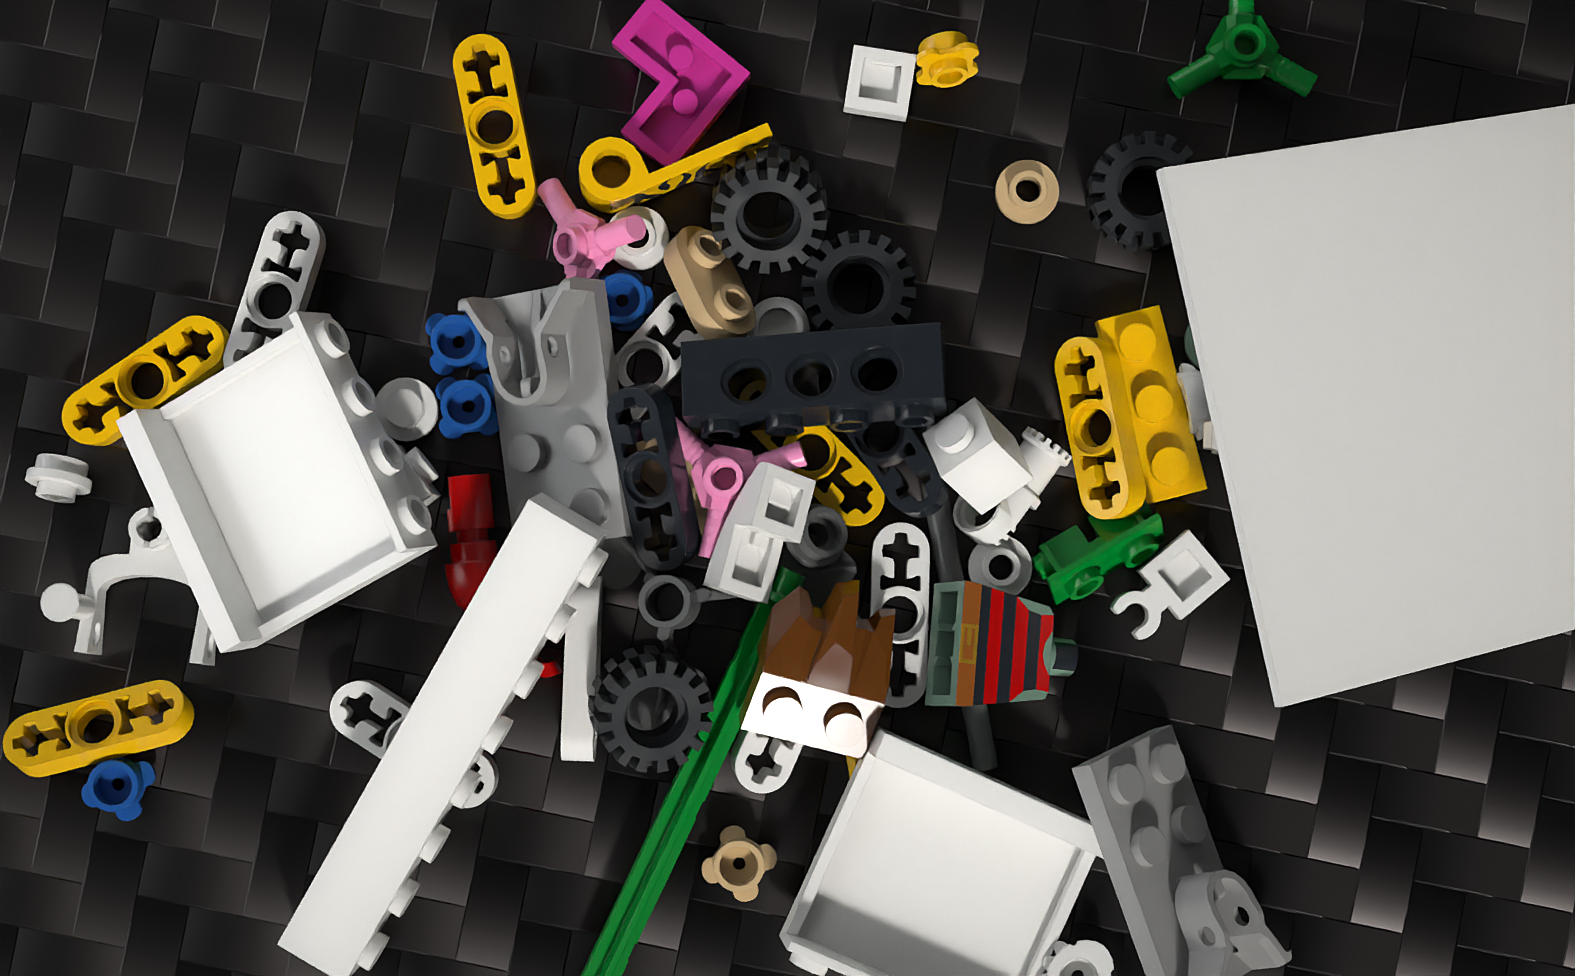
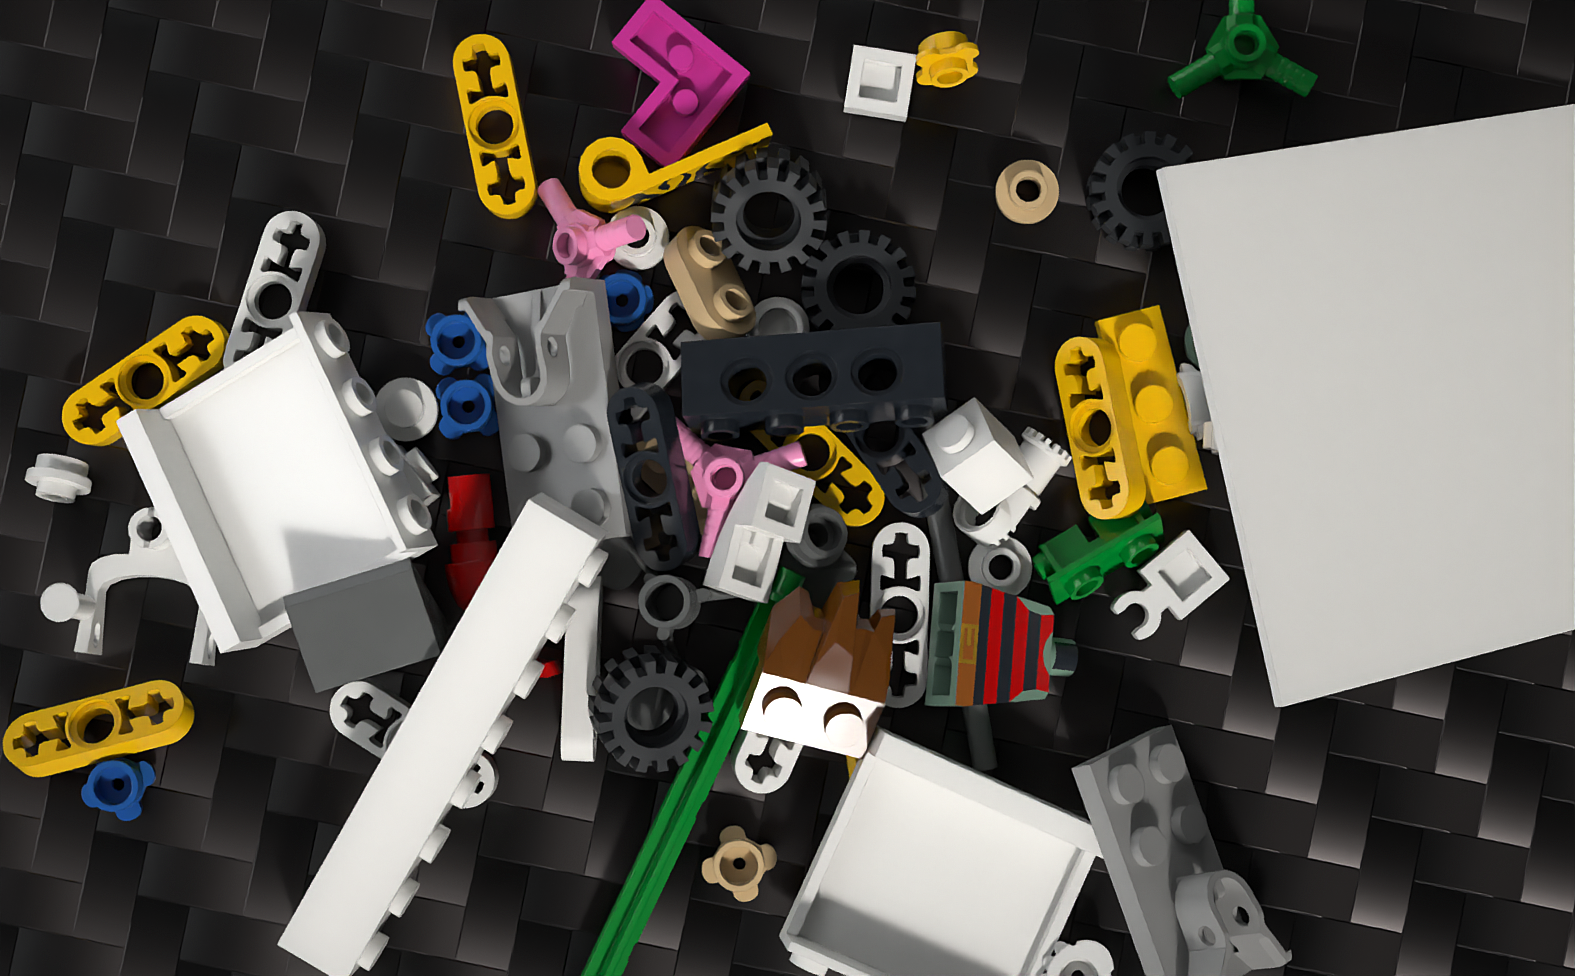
(366, 624): none -> dark grey slope

